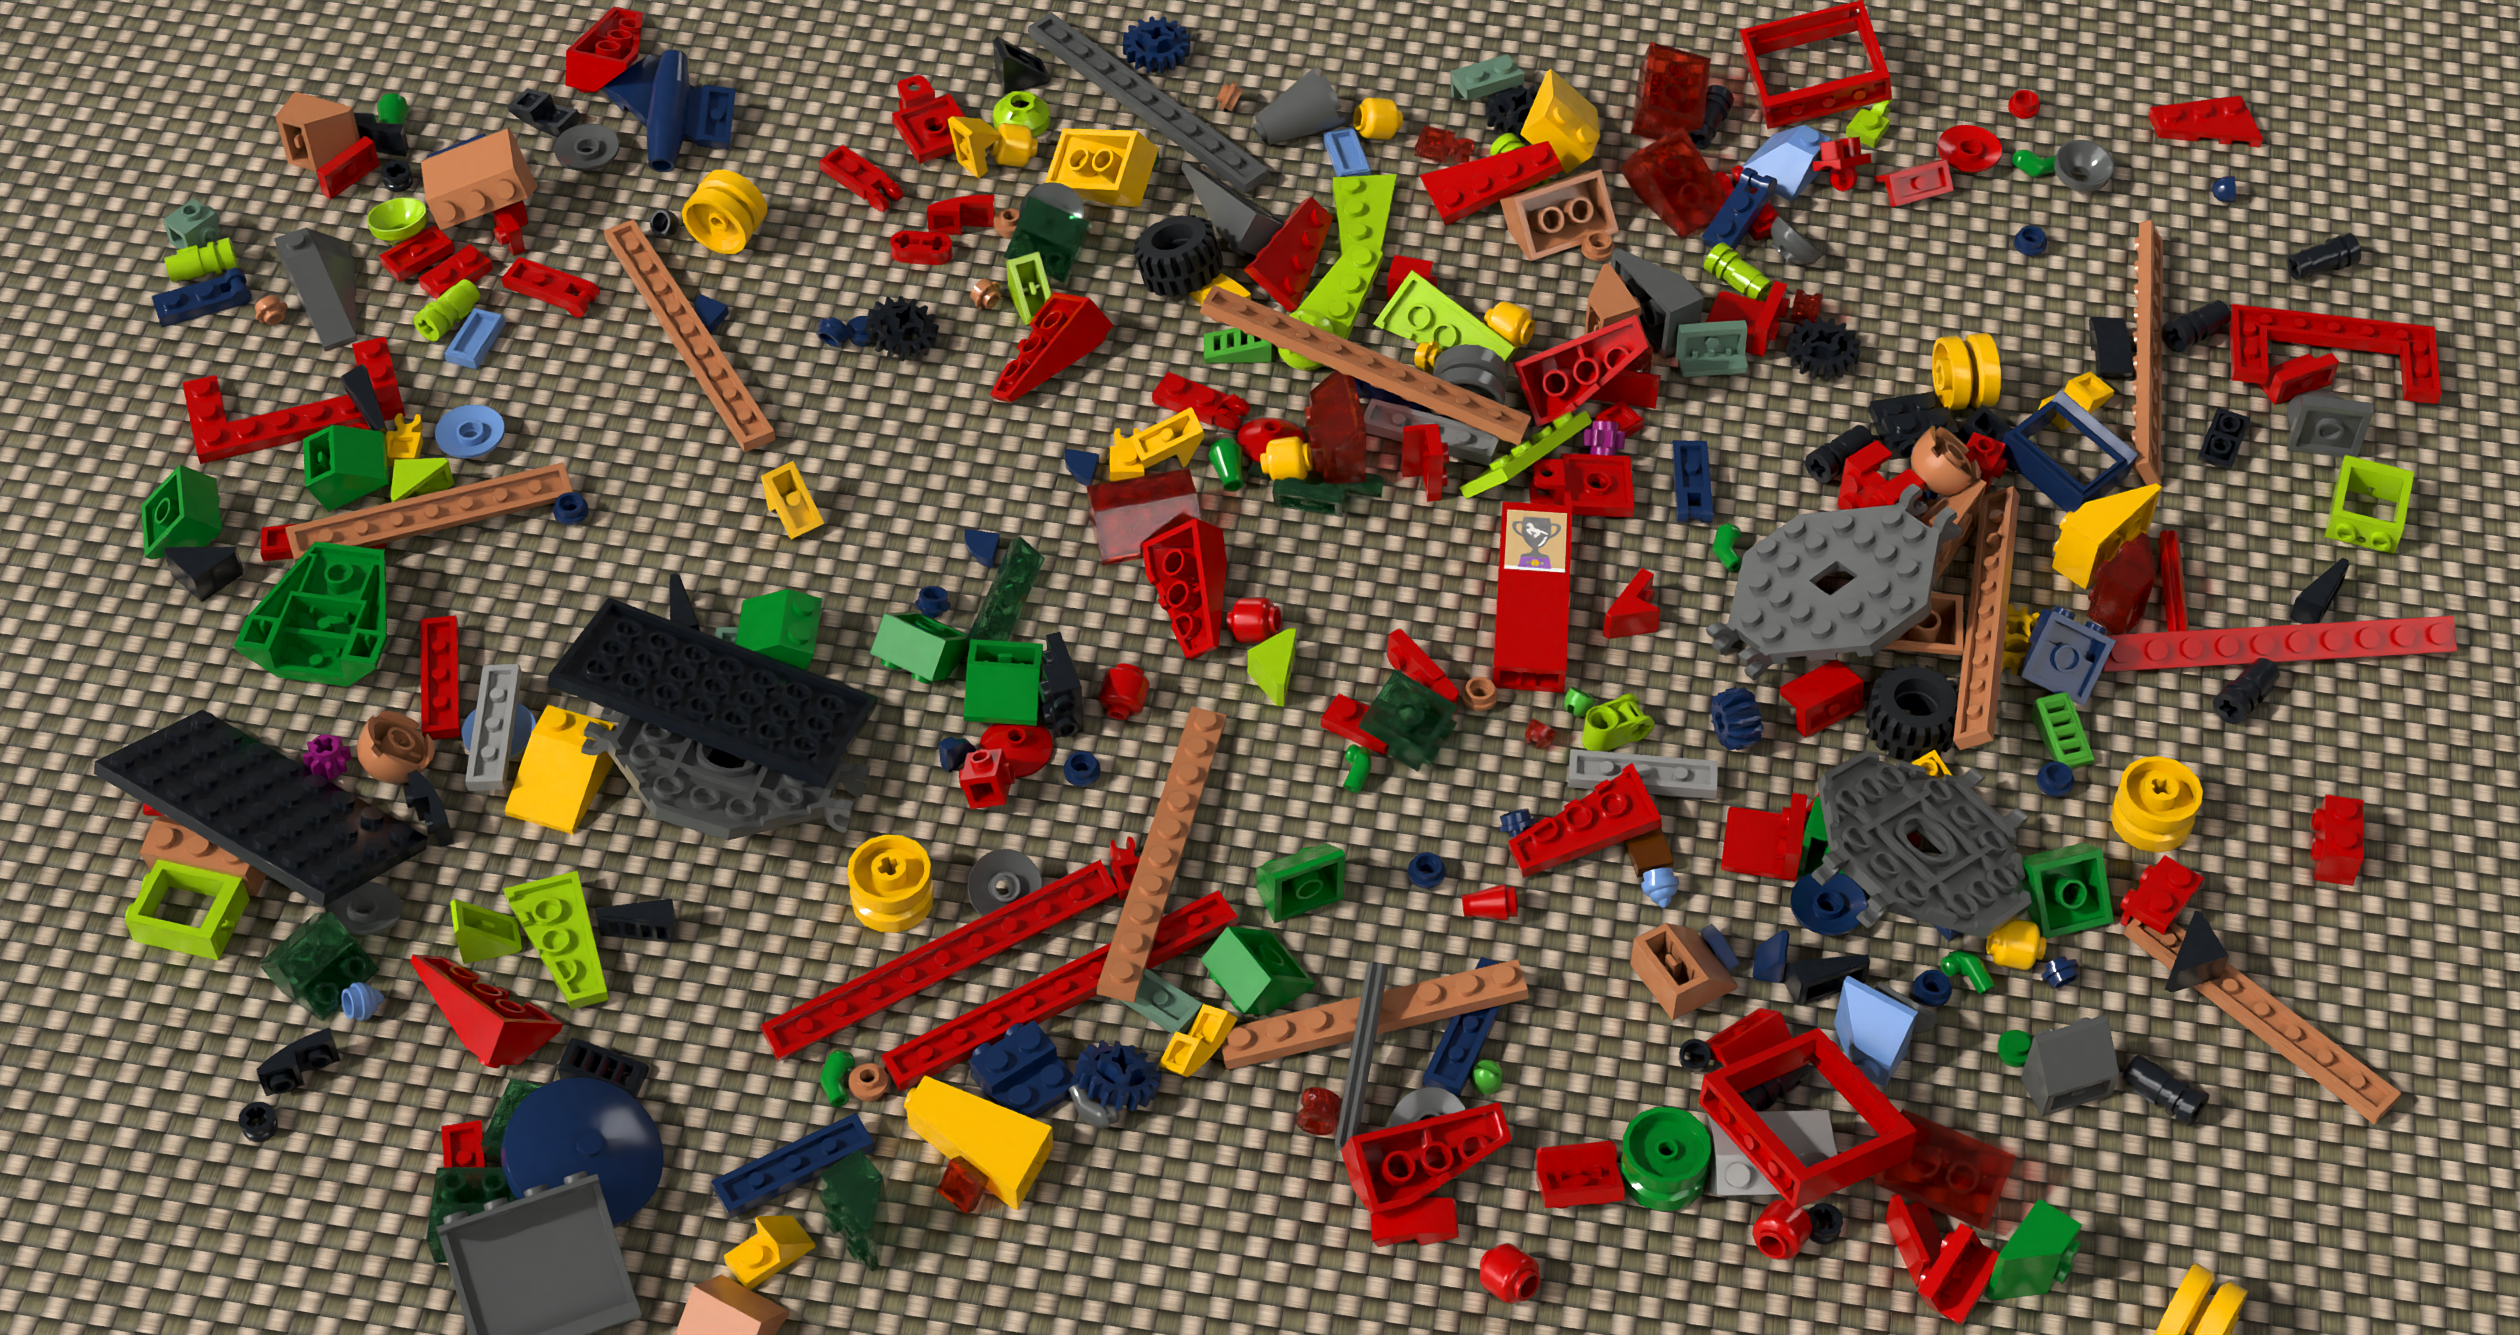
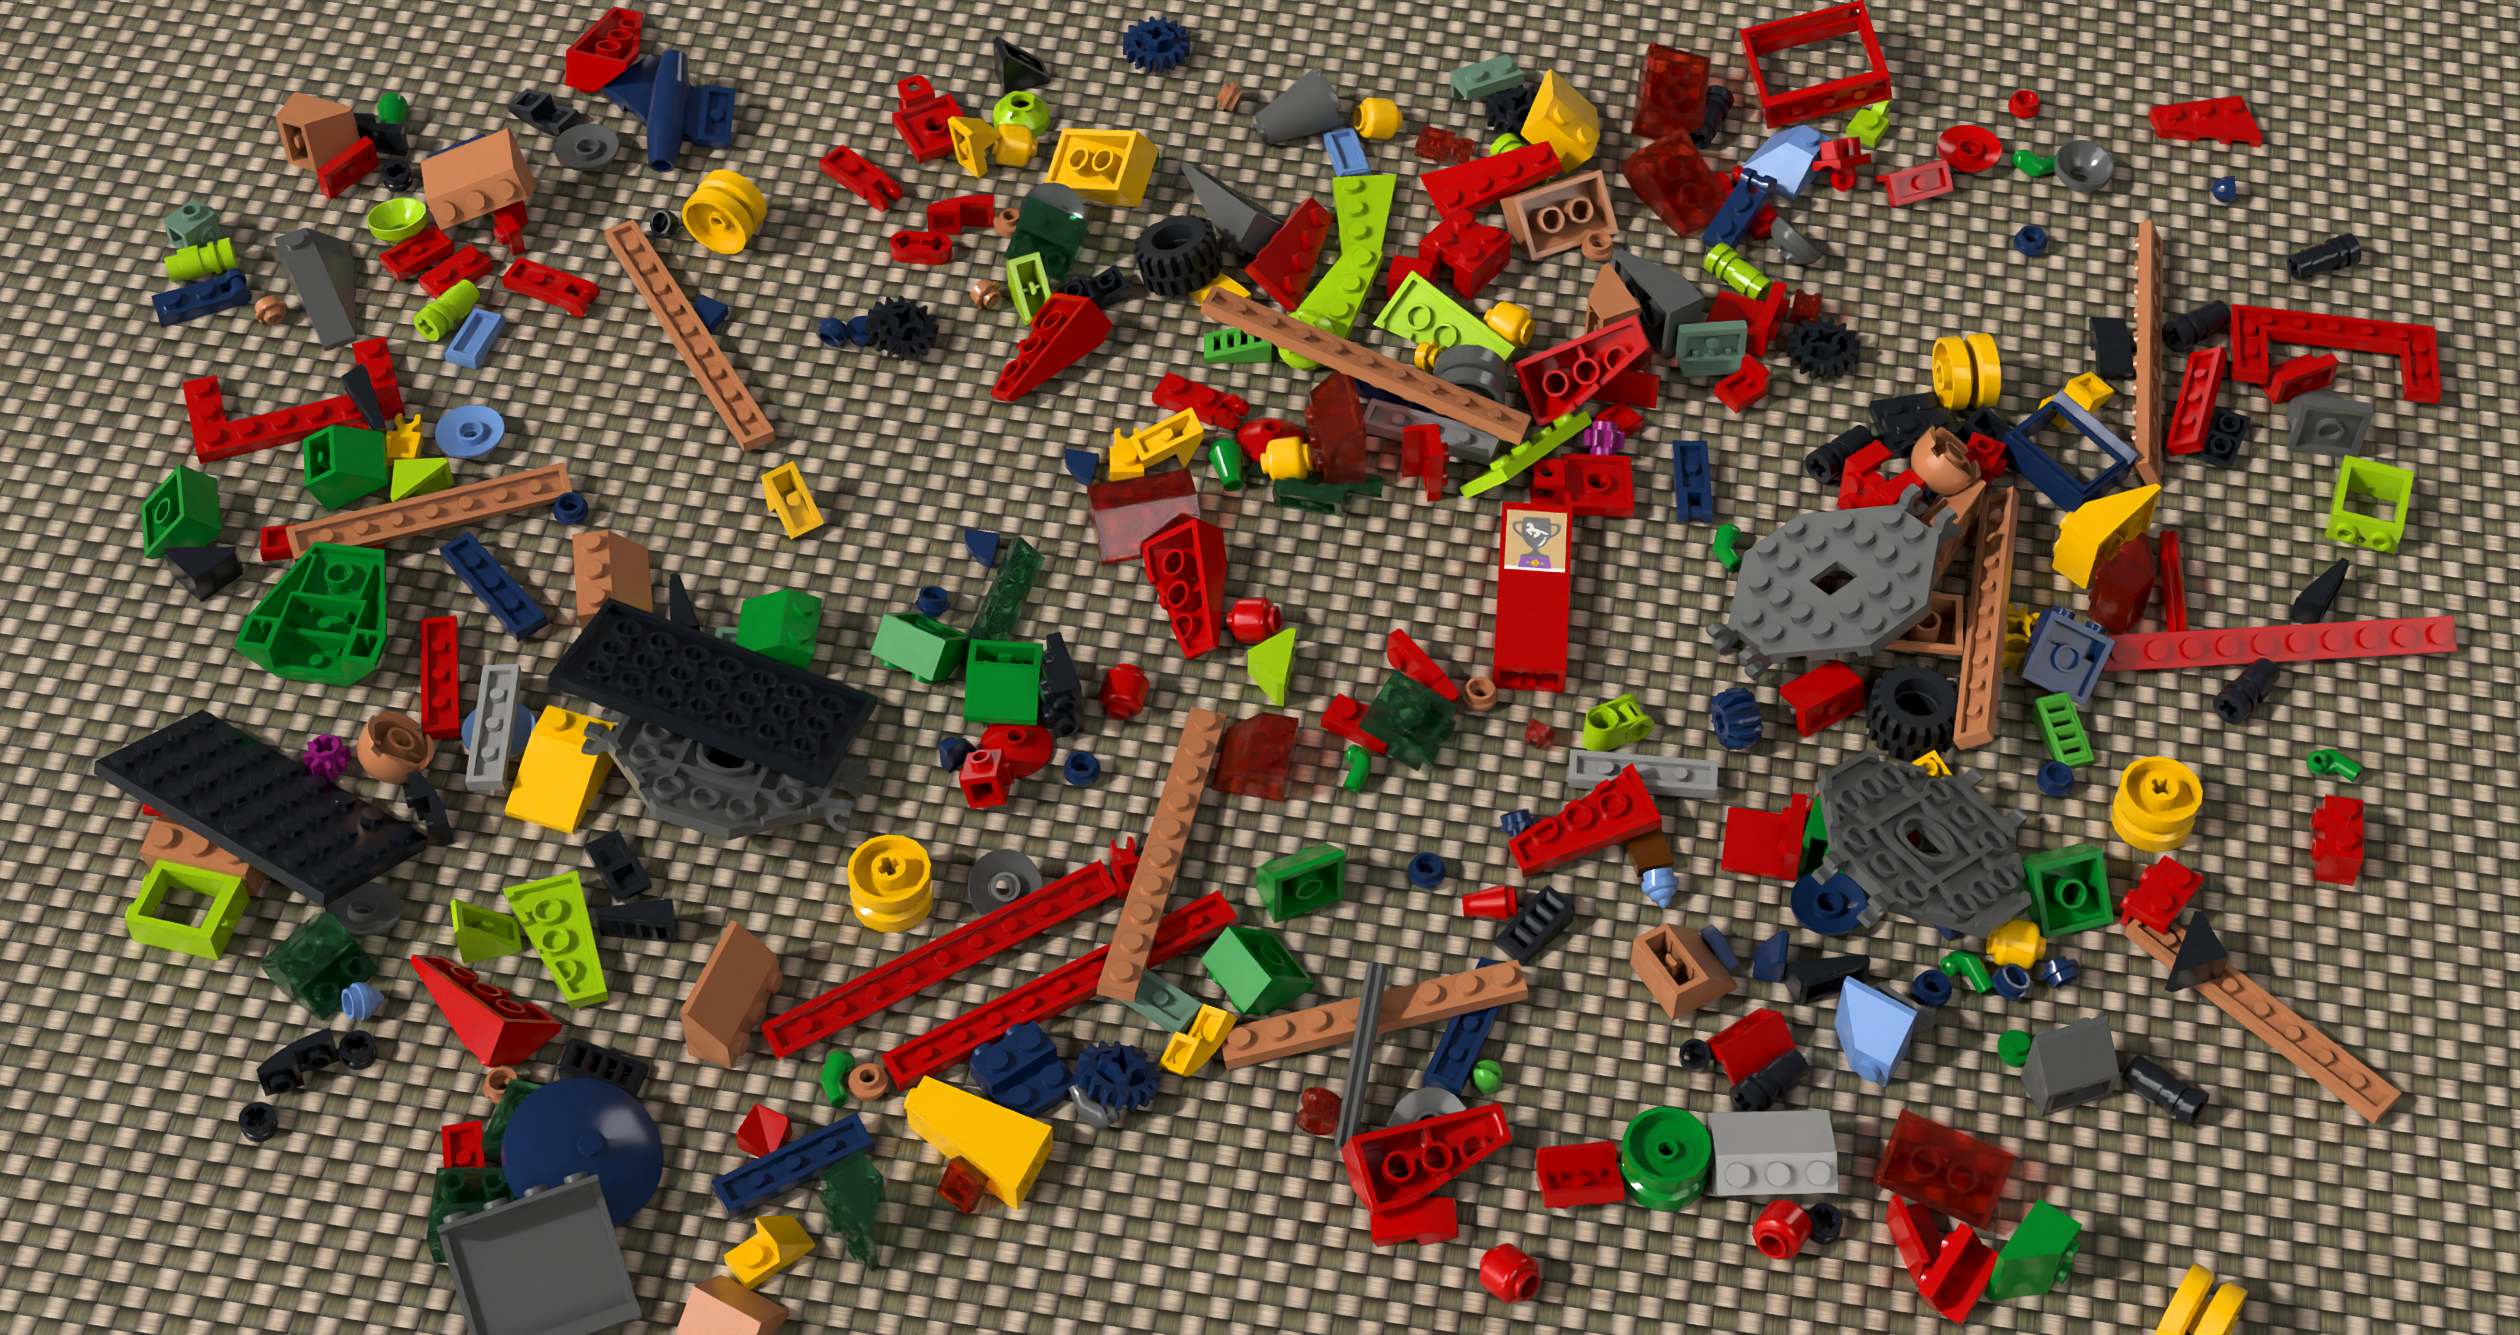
(355, 1040): none -> black bush
(493, 586): none -> dark blue plate
(495, 1079): none -> nougat plate
(609, 568): none -> nougat slope
(617, 866): none -> black slope
(730, 997): none -> nougat slope
(763, 1131): none -> red slope
(1102, 289): none -> black slope
(1149, 103): dark grey plate -> none
(1258, 757): none -> clear red slope
(1470, 248): none -> red piece
(1551, 908): none -> black slope
(1578, 701): bright green hinge -> none
(1633, 610): red slope -> none
(1744, 386): none -> red bracket
(1770, 1155): red window -> none
(2011, 982): none -> dark blue plate
(2196, 401): none -> red plate
(2332, 761): none -> green arm

